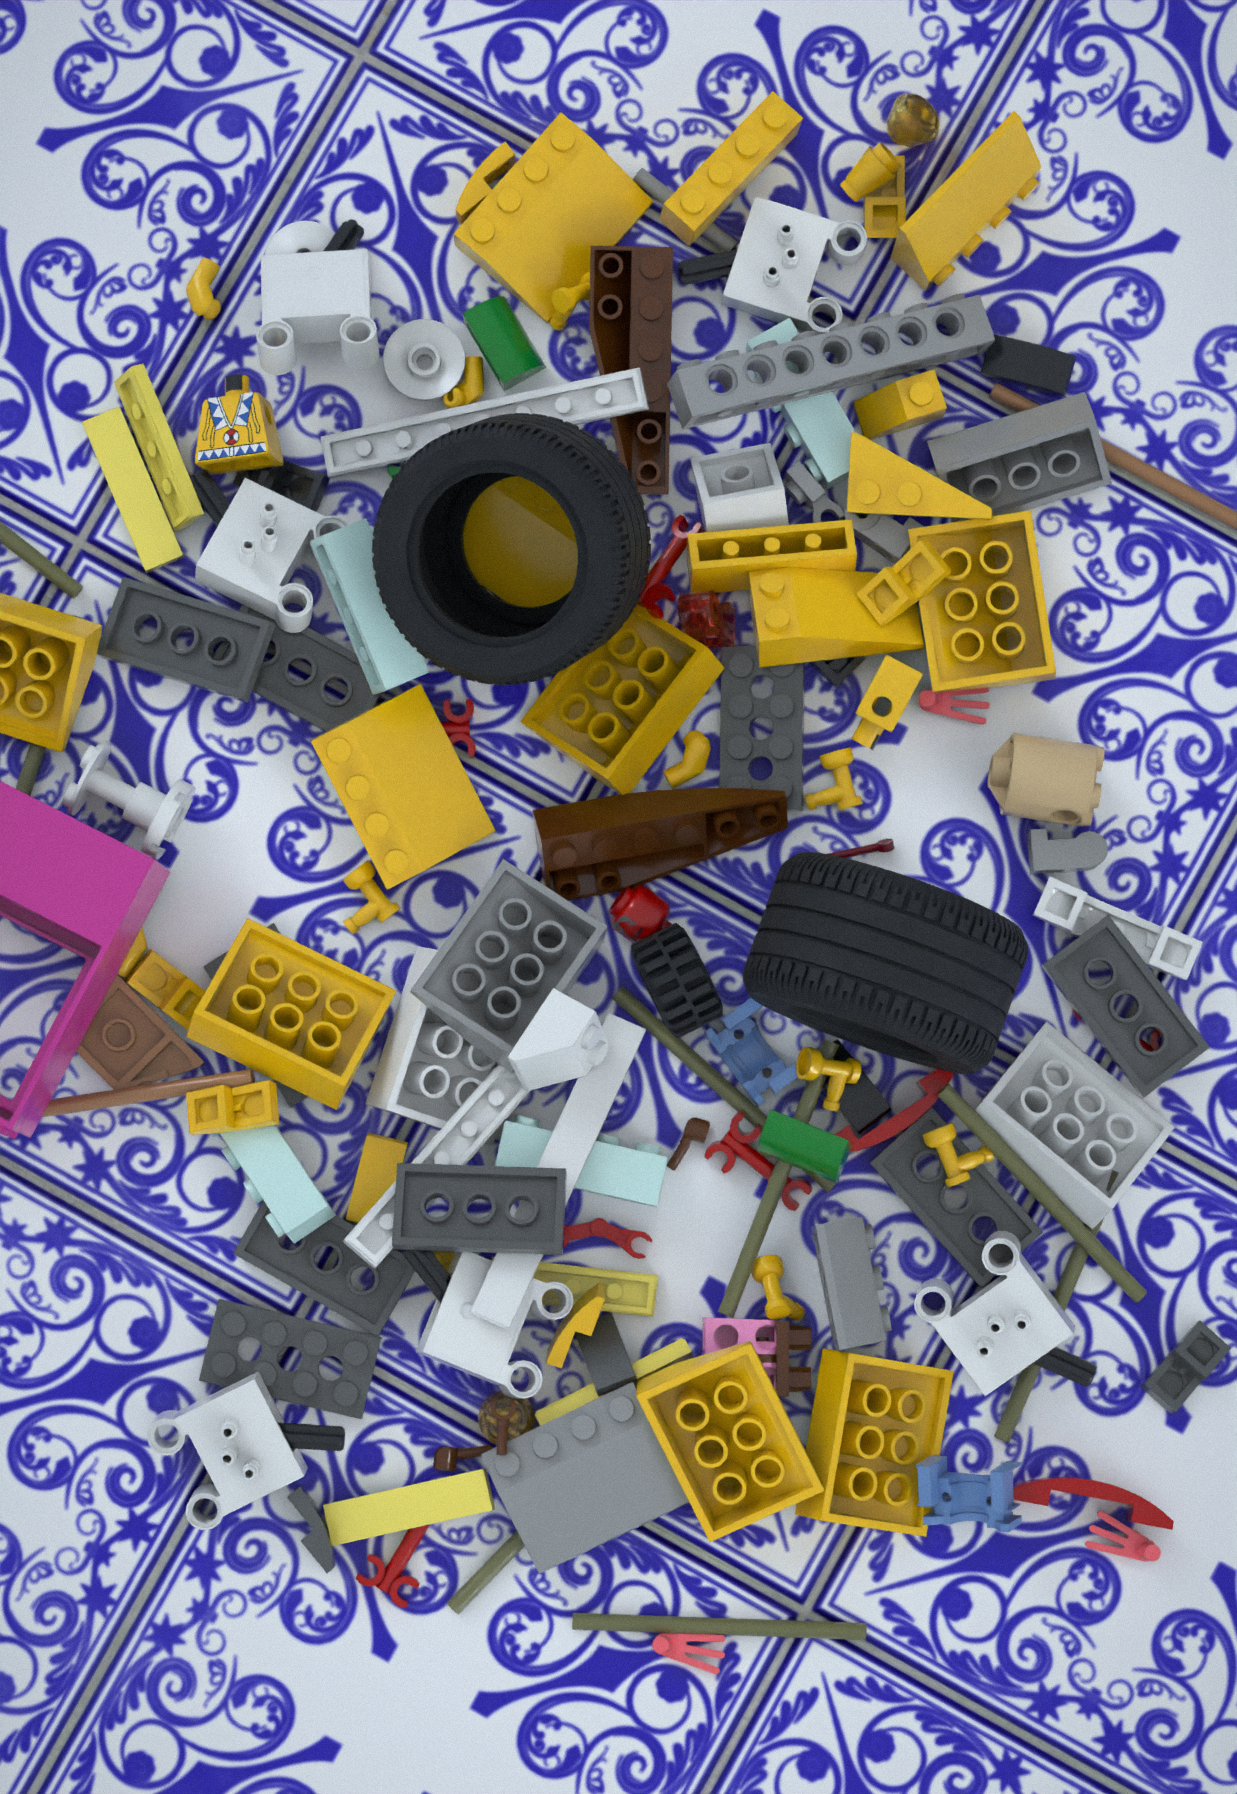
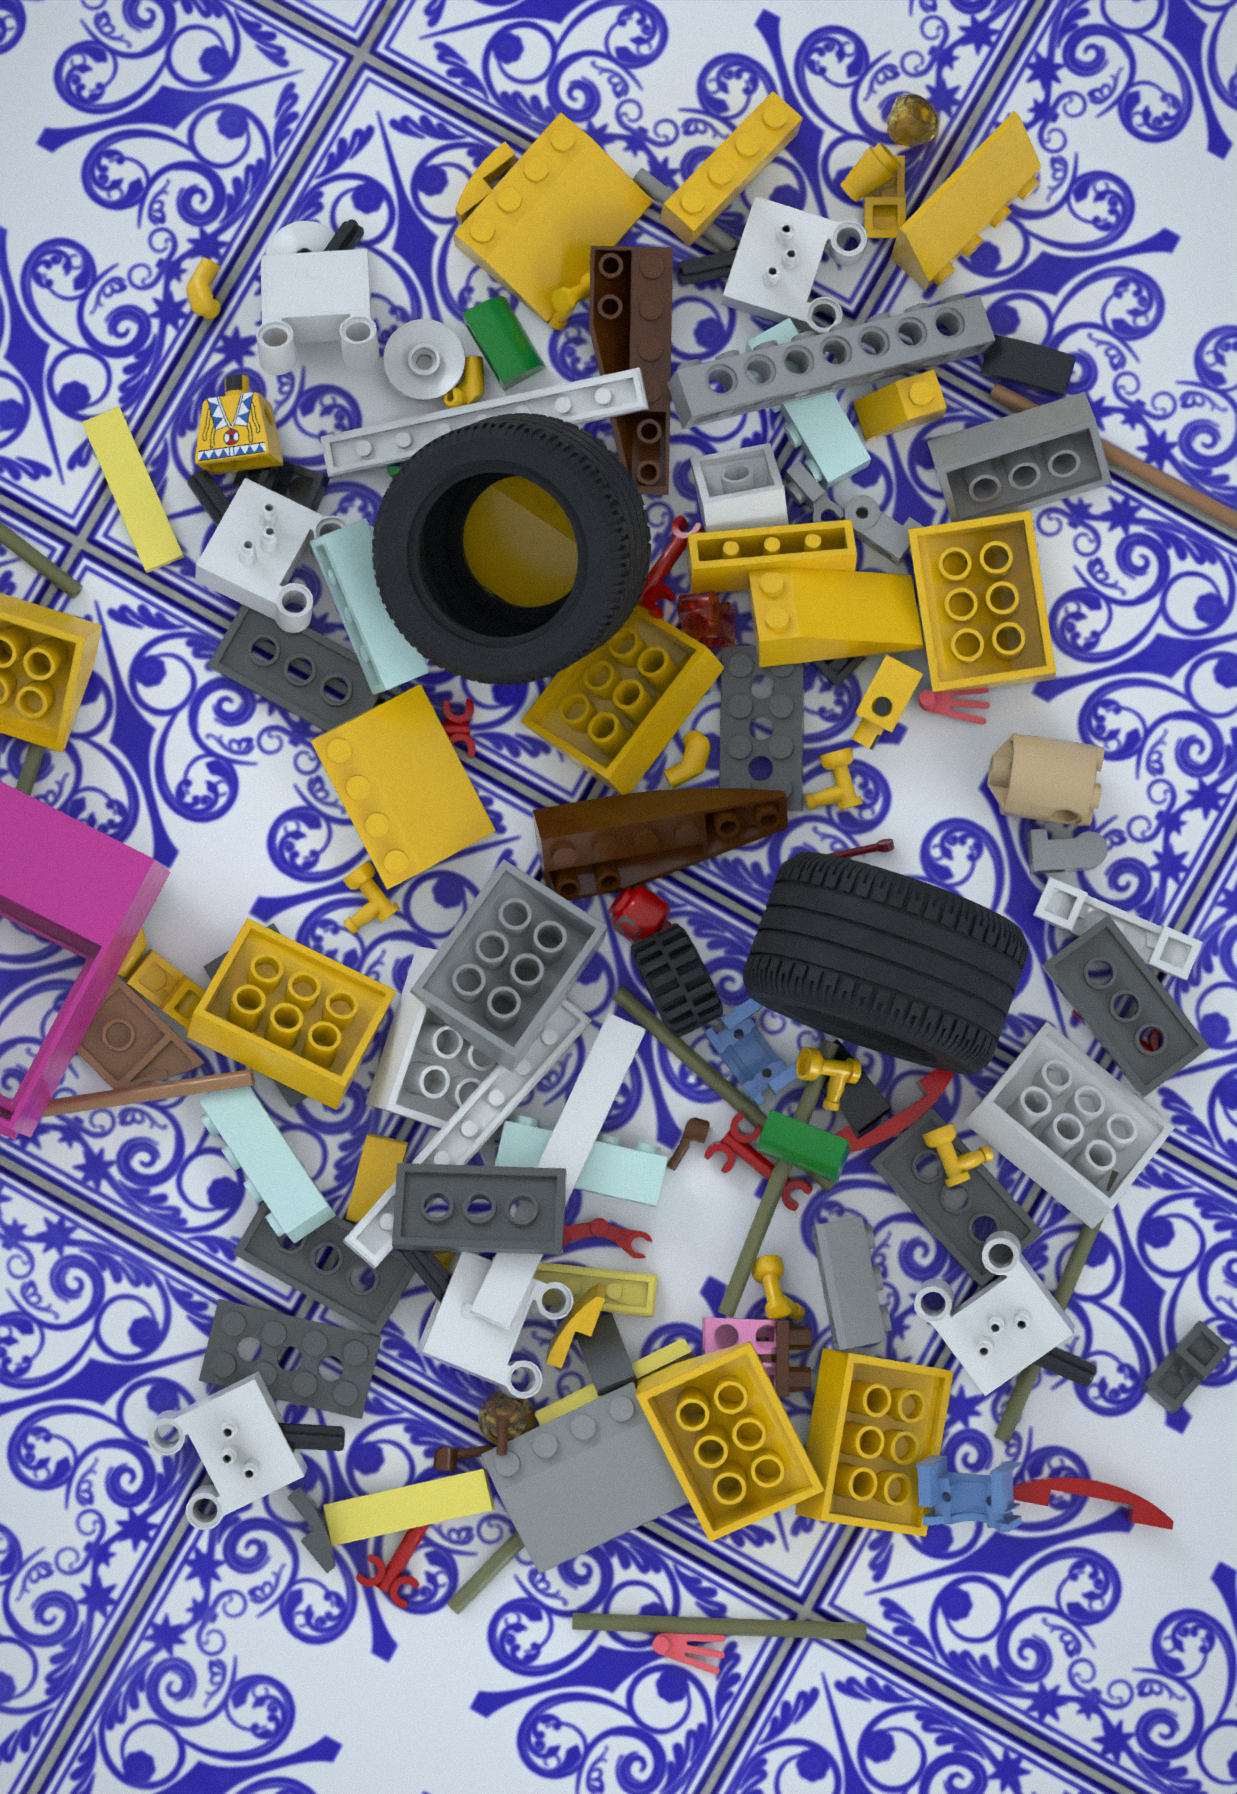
(142, 806): white piece -> none
(158, 447): light yellow tile -> none
(195, 664): dark grey plate -> none
(232, 1109): yellow slope -> none
(558, 1043): white slope -> none
(893, 486): yellow wing -> none
(904, 583): yellow slope -> none
(1041, 1192): olive piece -> none
(1135, 1545): coral piece -> none

